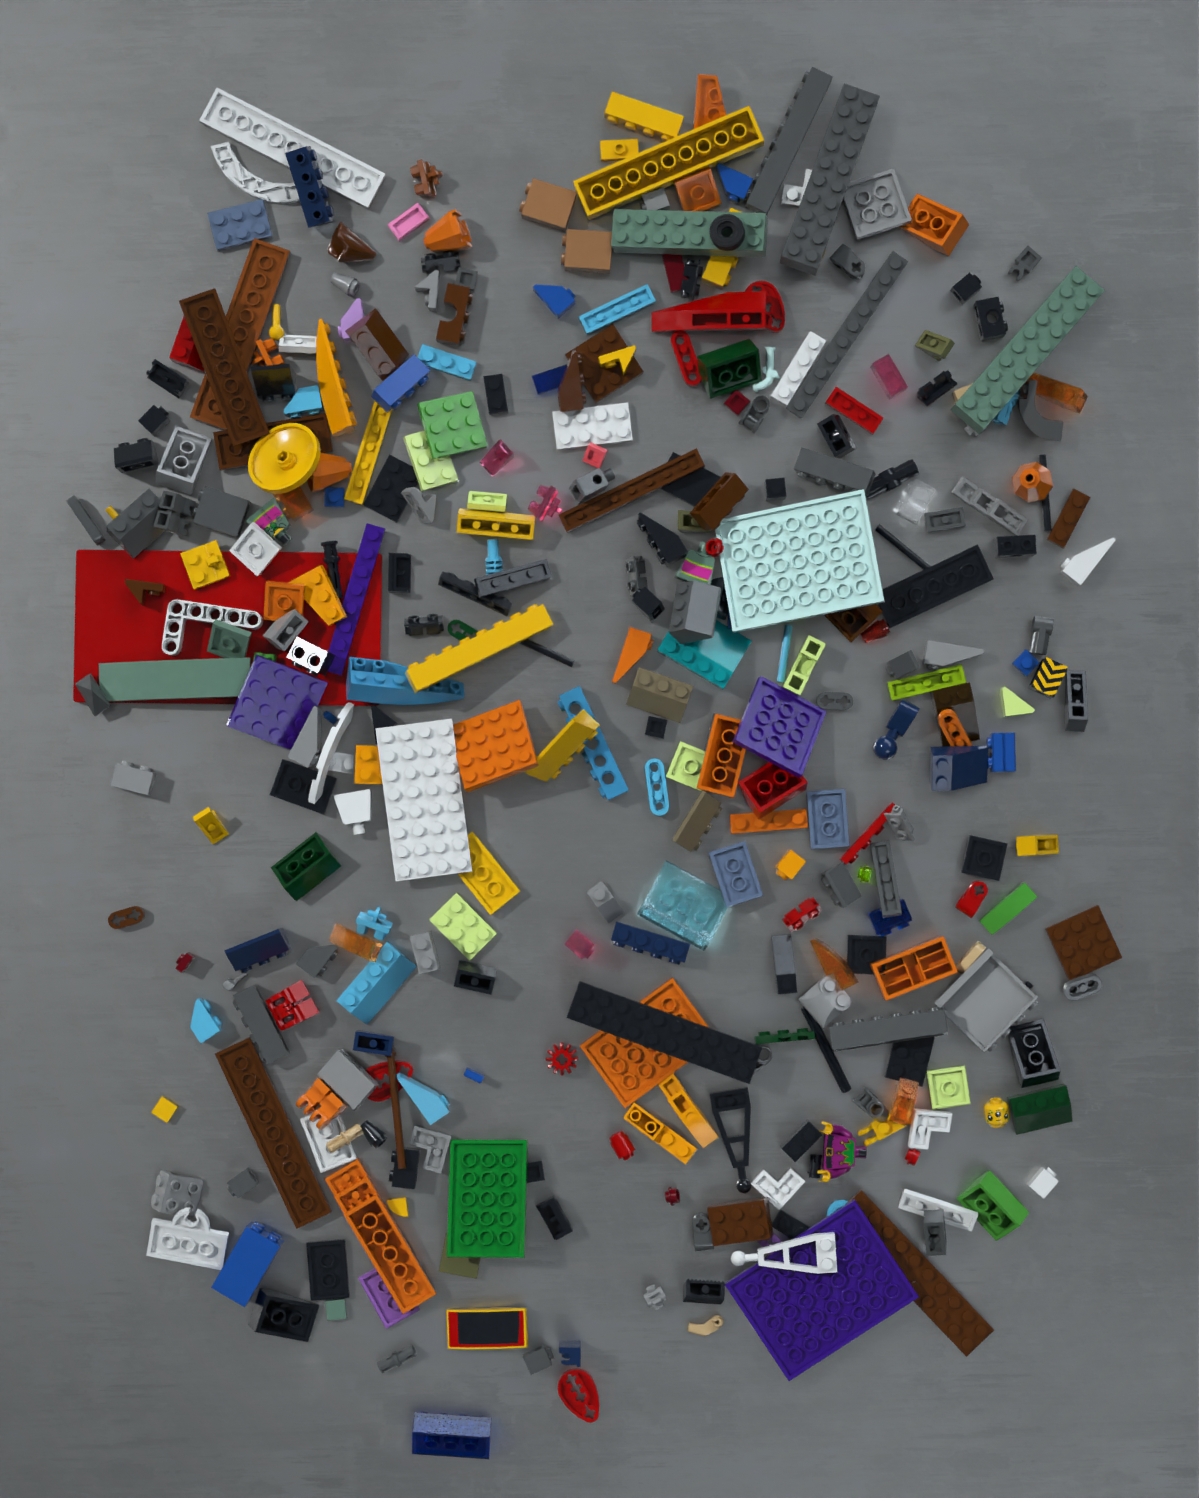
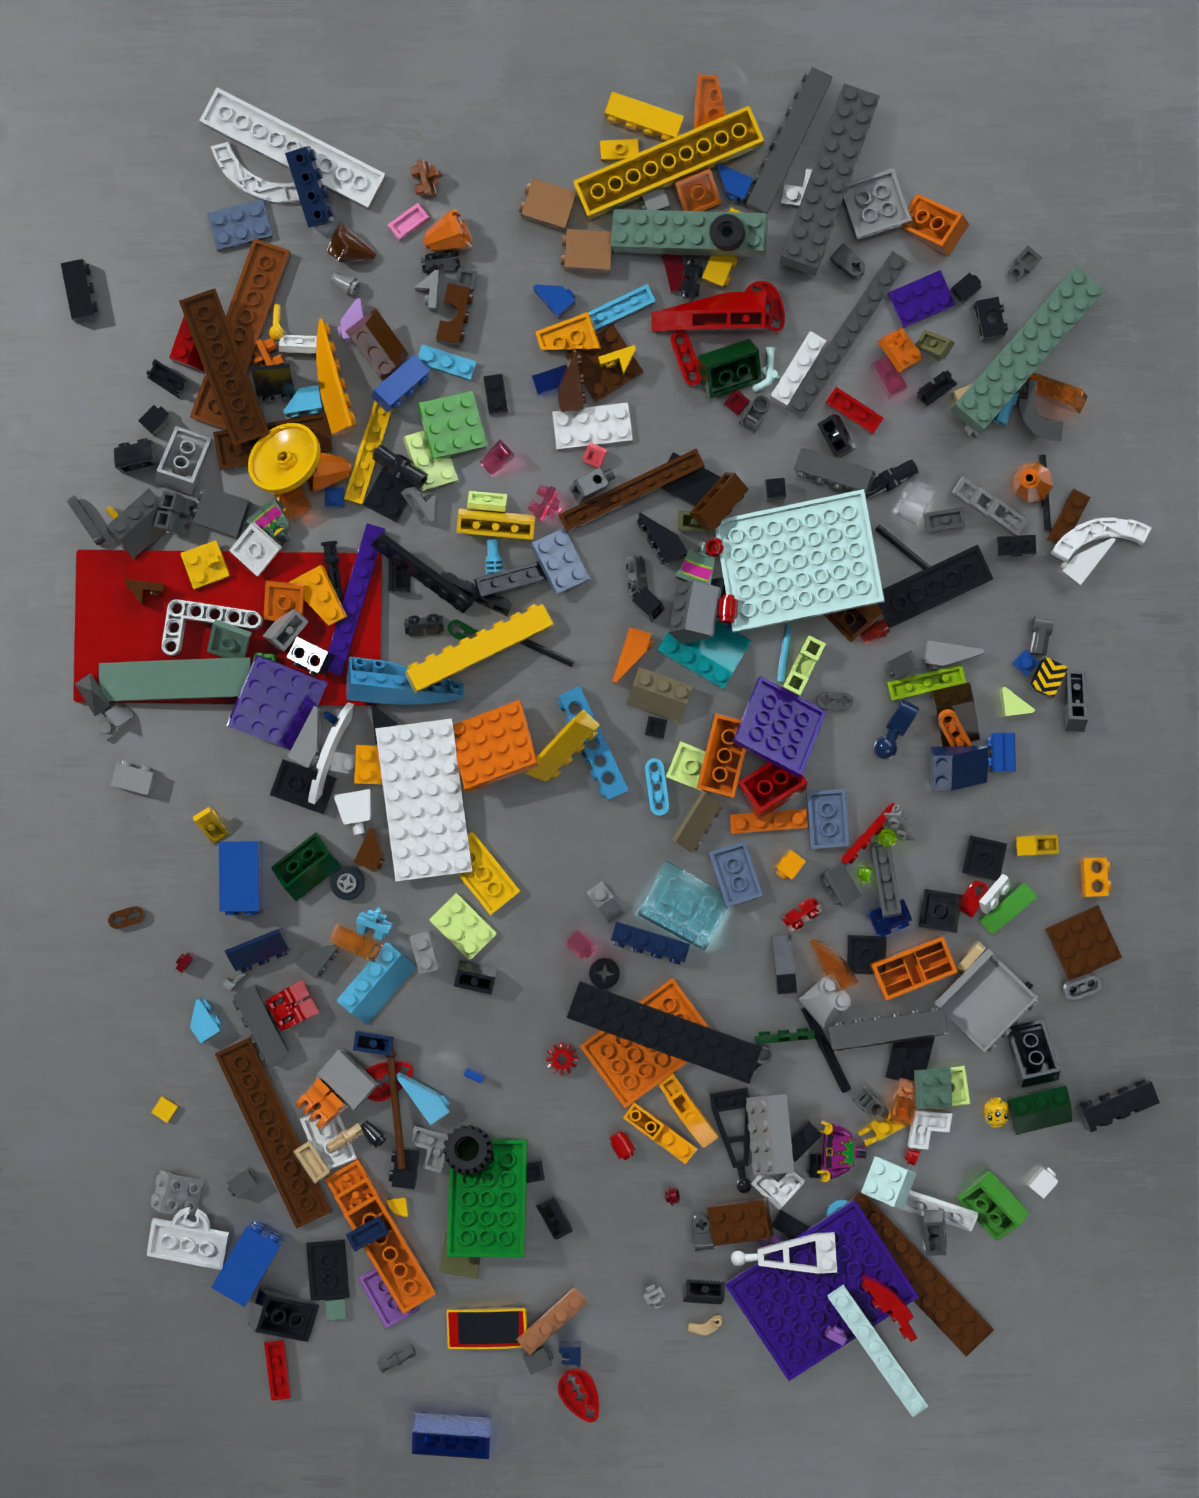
(79, 290): none -> black brick
(113, 720): none -> light grey slope
(240, 877): none -> blue brick
(277, 1369): none -> red plate
(311, 1162): none -> tan tile
(345, 889): none -> black wheel
(367, 1233): none -> dark blue tile
(370, 852): none -> reddish brown slope
(400, 466): none -> black piece
(422, 572): none -> black plate
(454, 1142): none -> black tyre
(551, 1321): none -> nougat plate
(559, 561): none -> sand blue plate
(569, 334): none -> light orange wing
(598, 966): none -> black gear
(727, 609): none -> red brick
(770, 1135): none -> light grey brick
(836, 1334): none -> medium lavender plate
(877, 1350): none -> light aqua plate
(887, 833): none -> clear neon green plate
(888, 1182): none -> light aqua brick
(888, 1300): none -> red slope
(900, 350): none -> orange hinge
(921, 299): none -> dark purple plate
(933, 1088): none -> sand green plate
(940, 910): none -> black plate
(994, 894): none -> white plate
(1089, 877): none -> light orange brick
(1099, 529): none -> white tile
(1117, 1105): none -> black wedge

